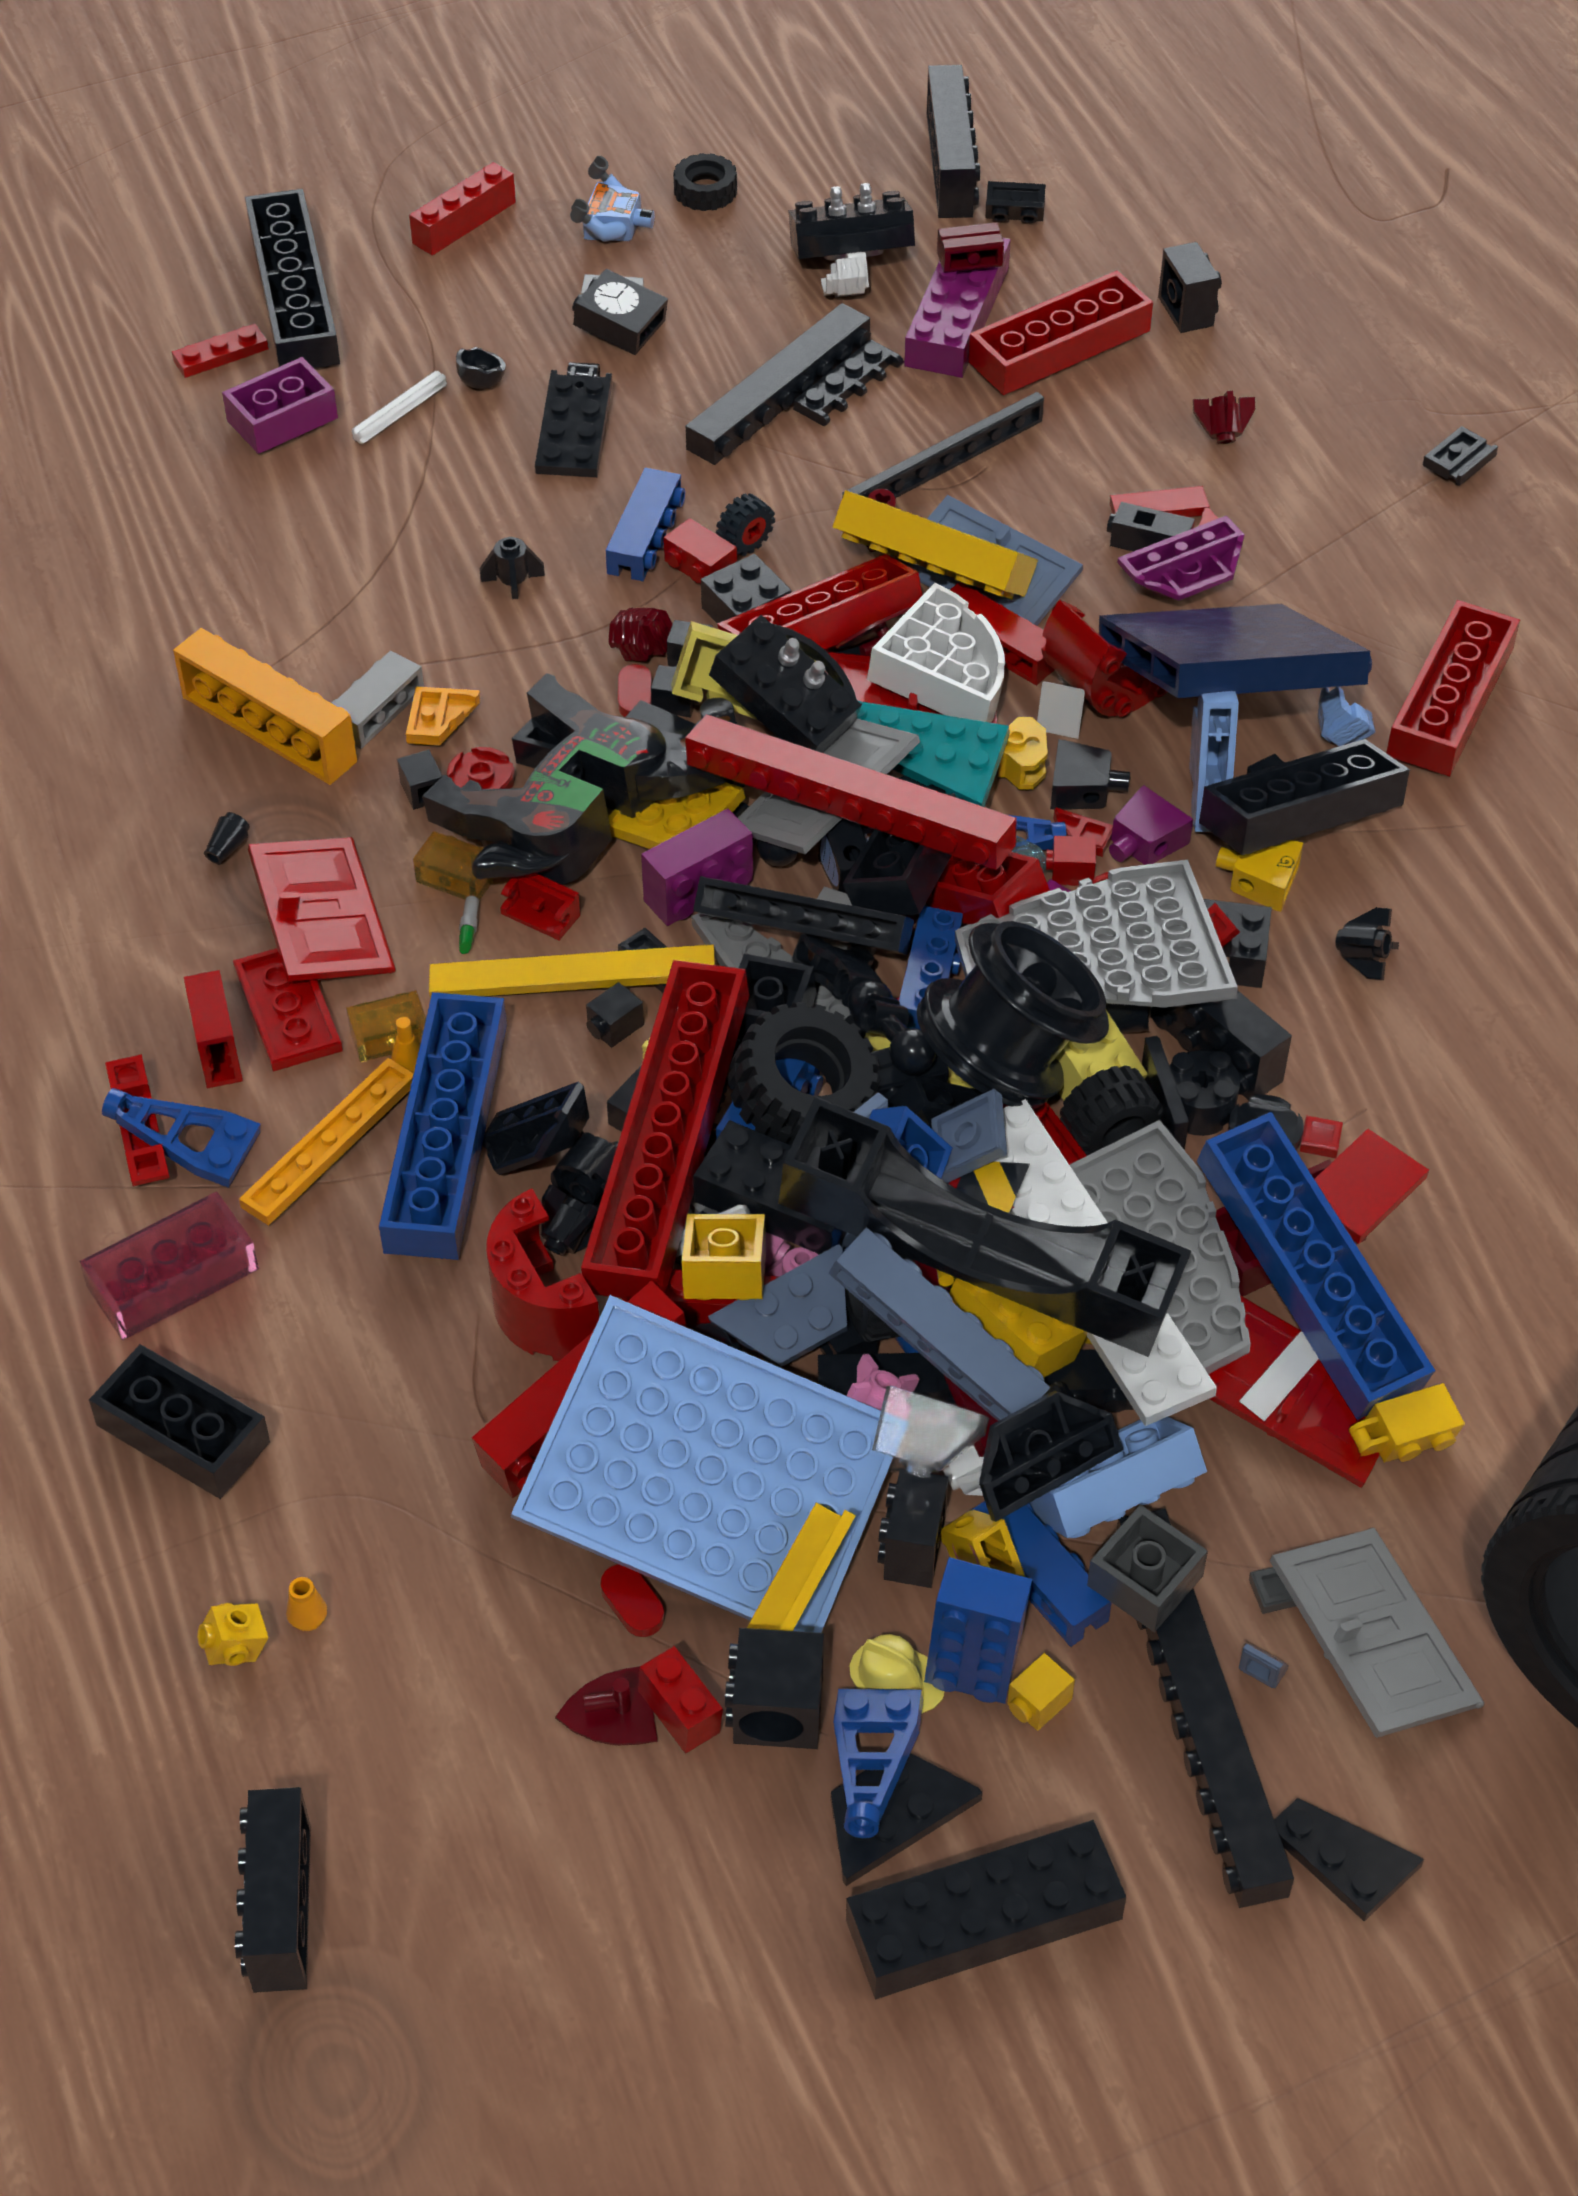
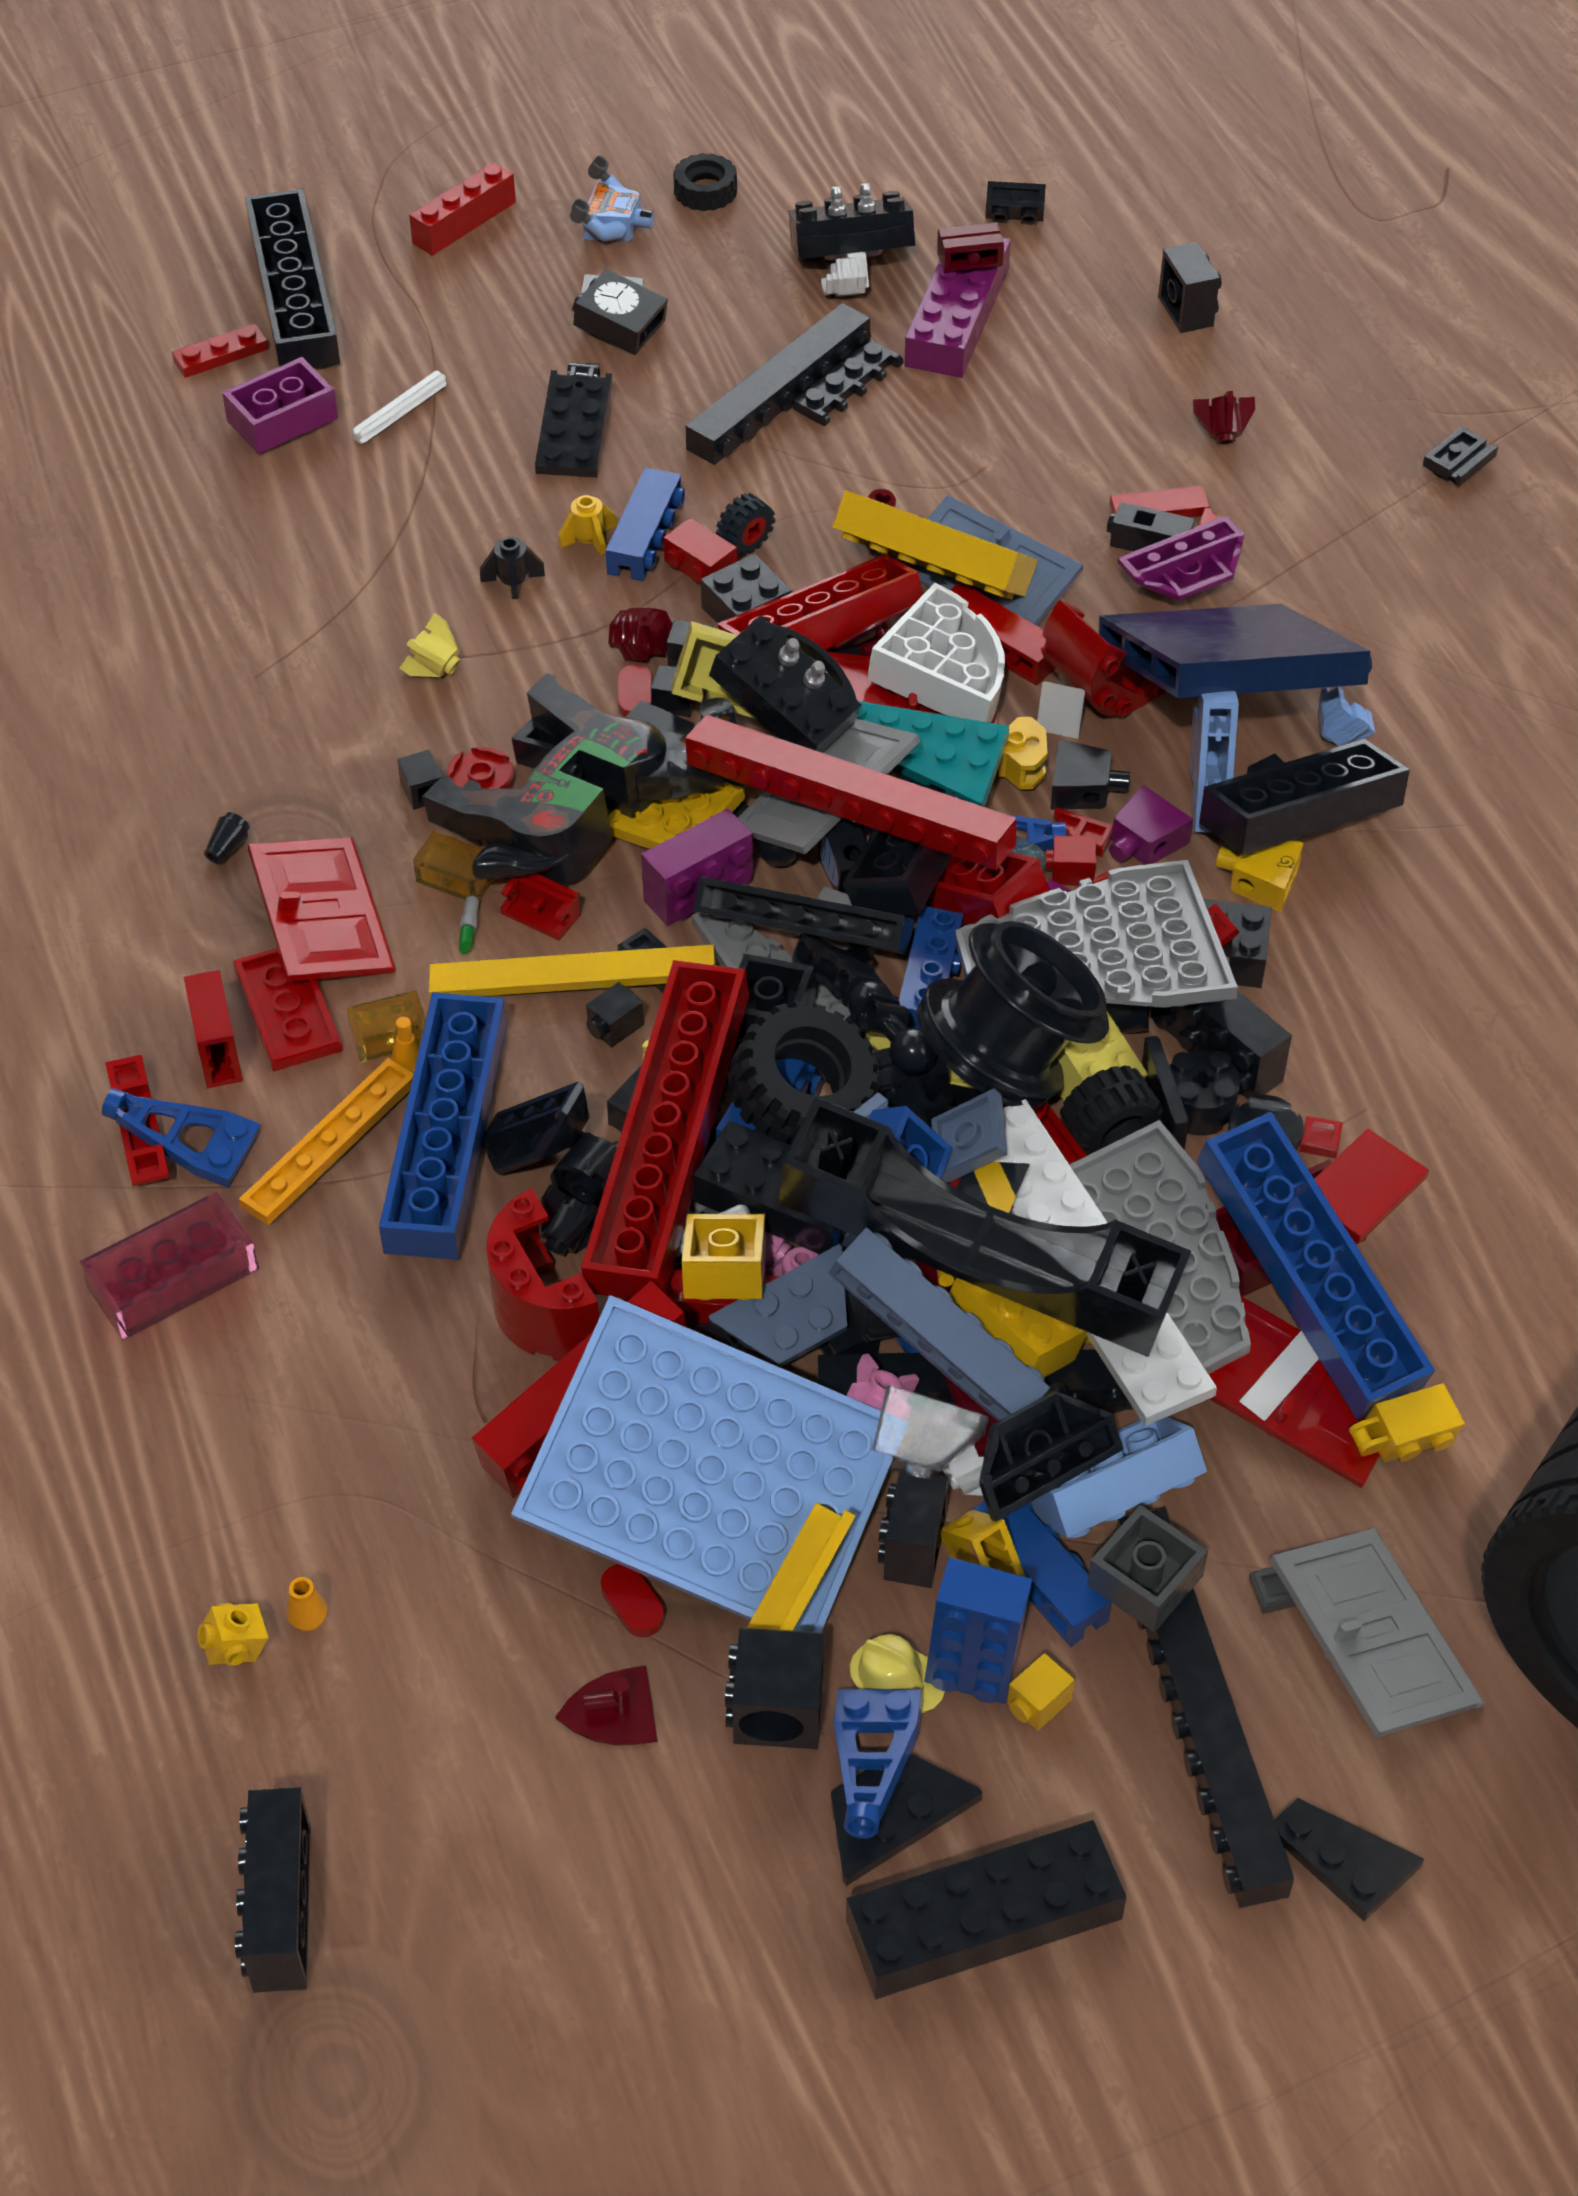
(180, 1421): black brick -> none
(266, 705): light orange brick -> none
(380, 695): light grey brick -> none
(434, 651): none -> light yellow brick
(438, 713): light orange wing -> none
(479, 368): black helmet -> none
(587, 522): none -> yellow brick
(680, 1699): red brick -> none
(952, 141): brick -> none
(956, 448): black tile -> none
(1060, 332): red brick -> none
(1262, 1665): sand blue slope -> none
(1365, 942): black brick -> none
(1452, 688): red brick -> none

